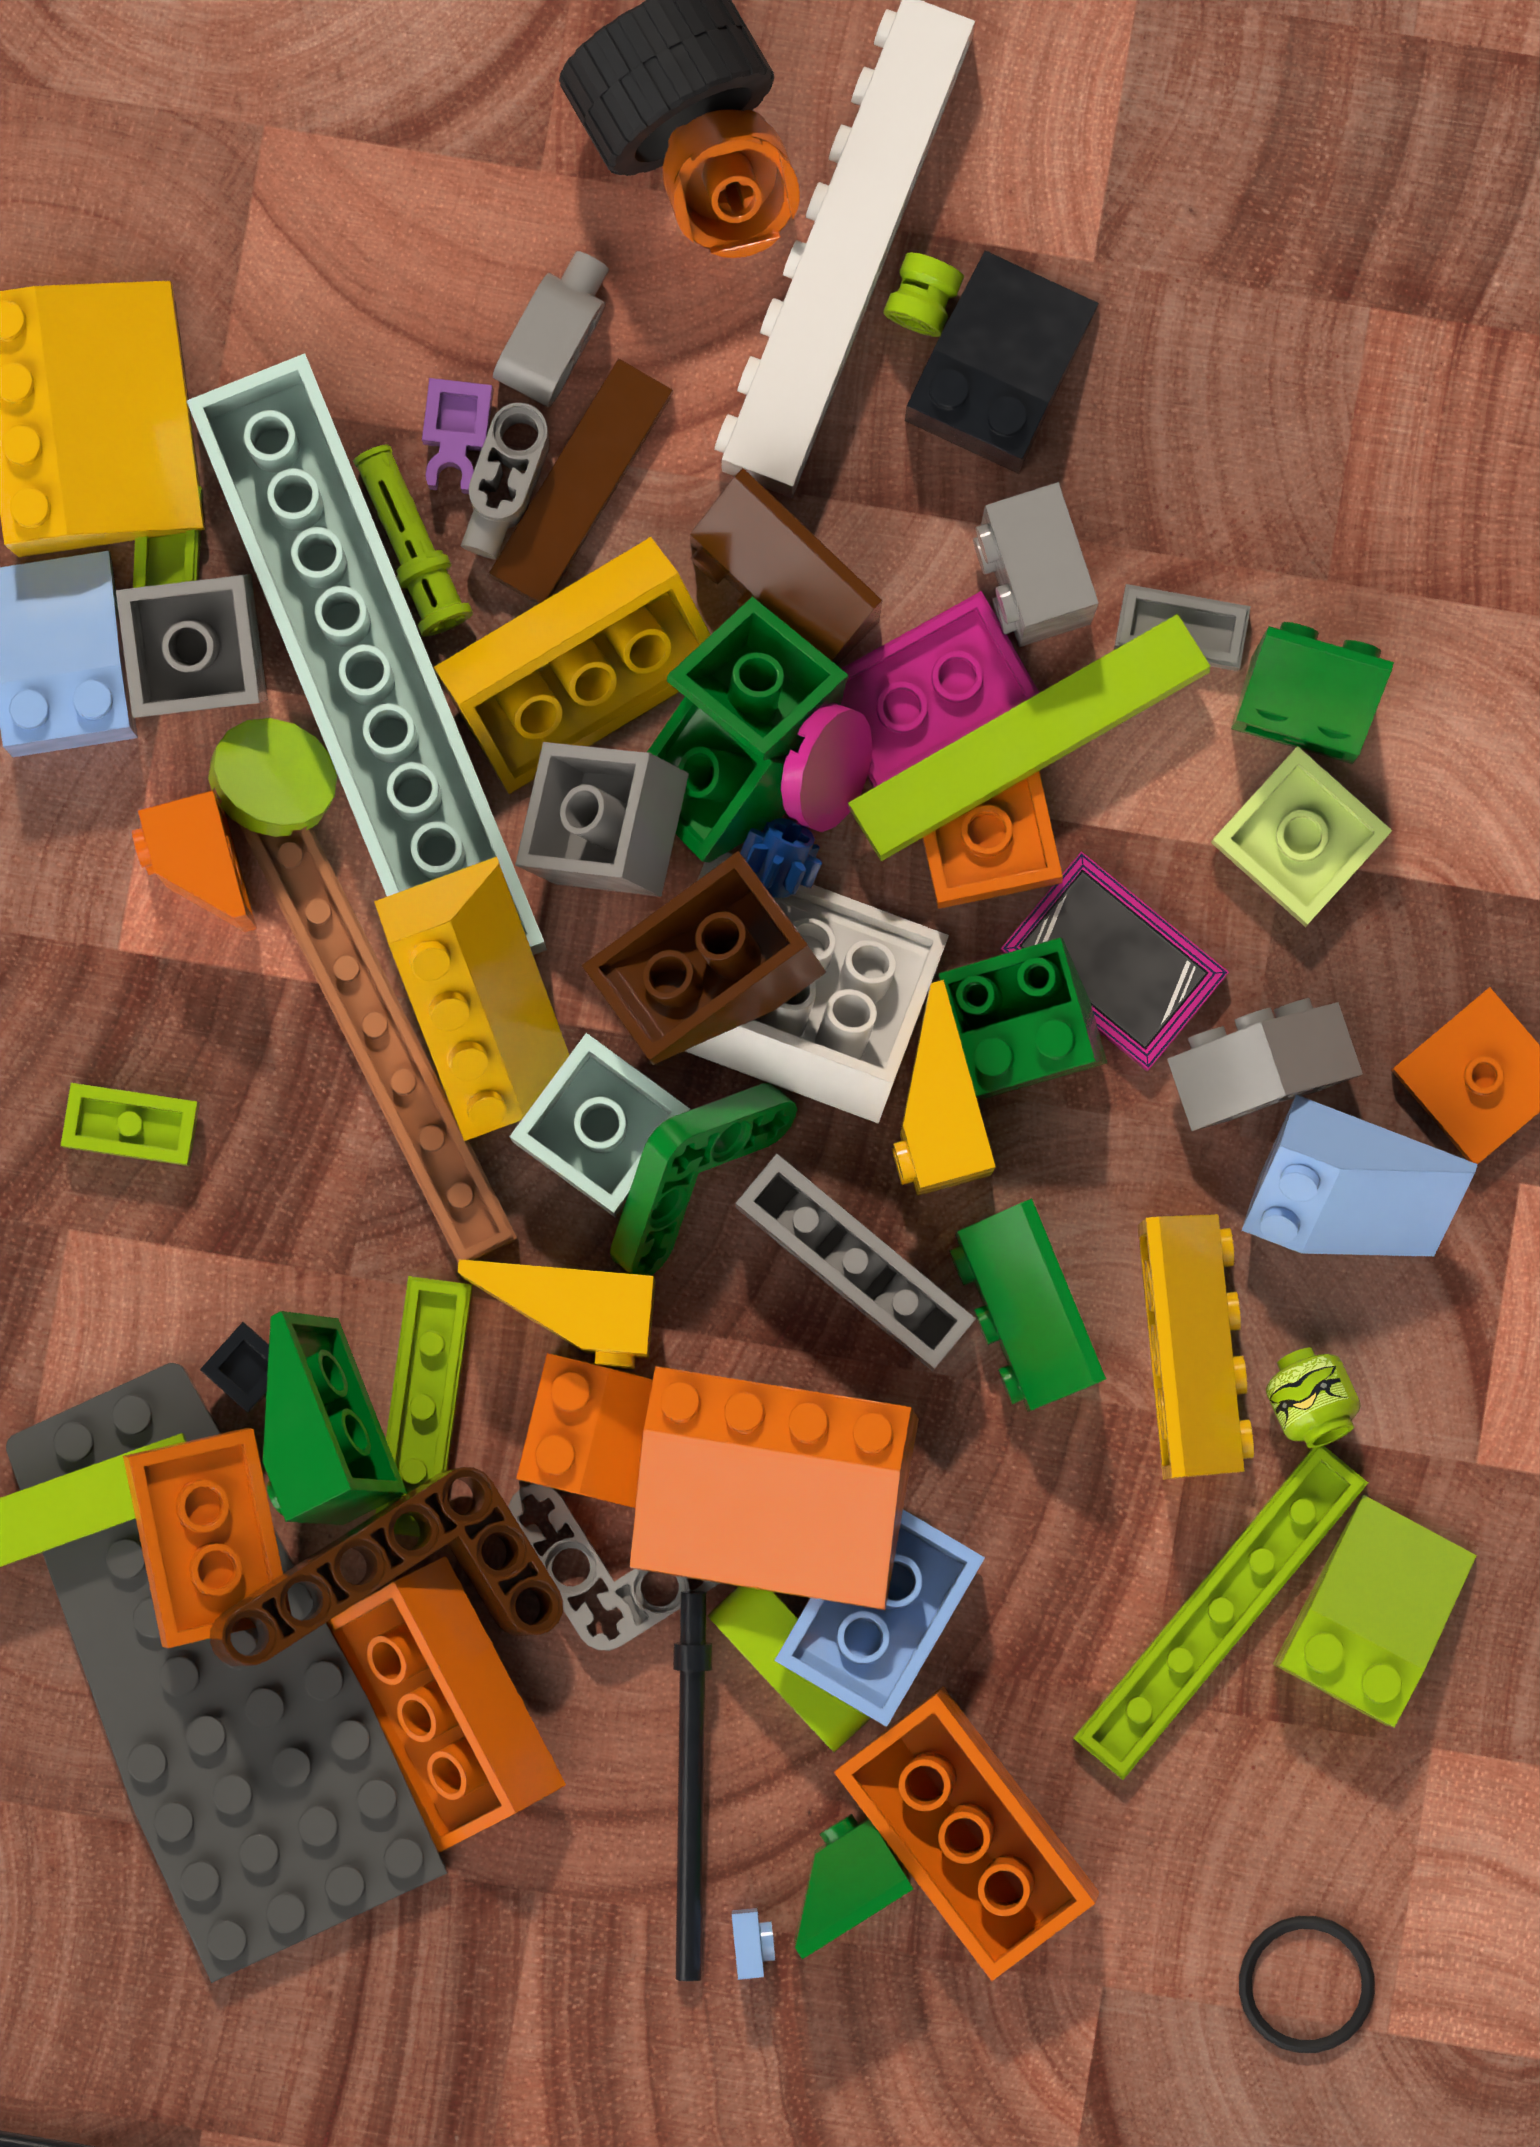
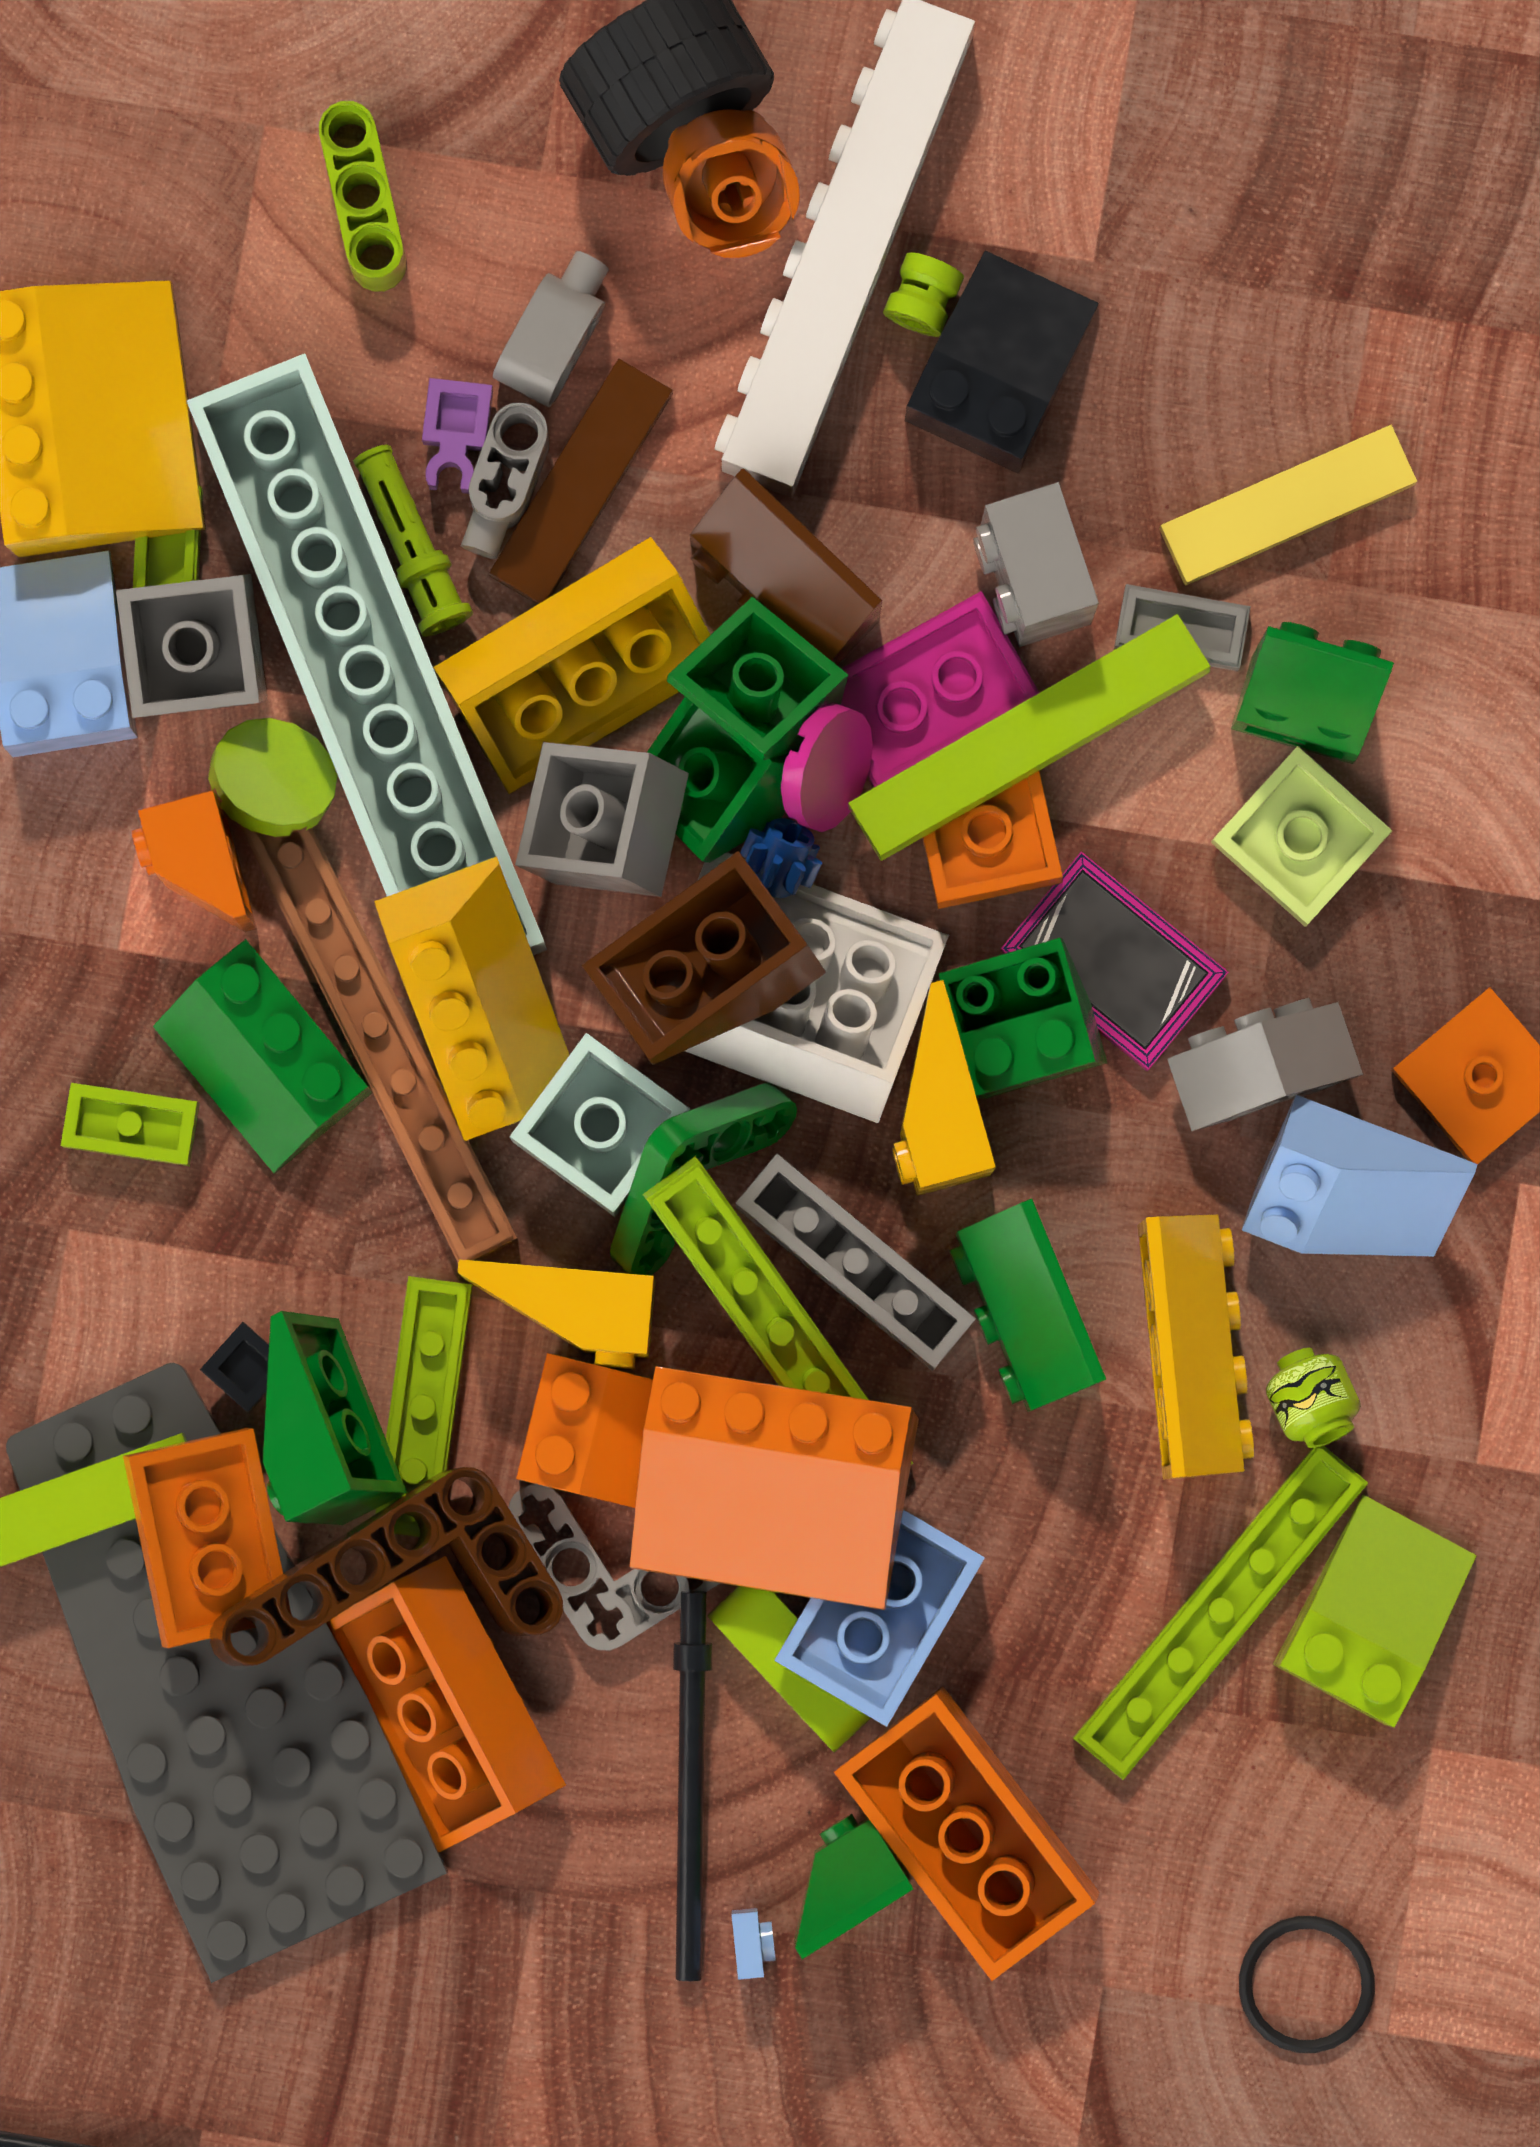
(261, 1056): none -> green slope
(362, 166): none -> lime beam
(747, 1283): none -> lime tile
(1288, 505): none -> light yellow tile

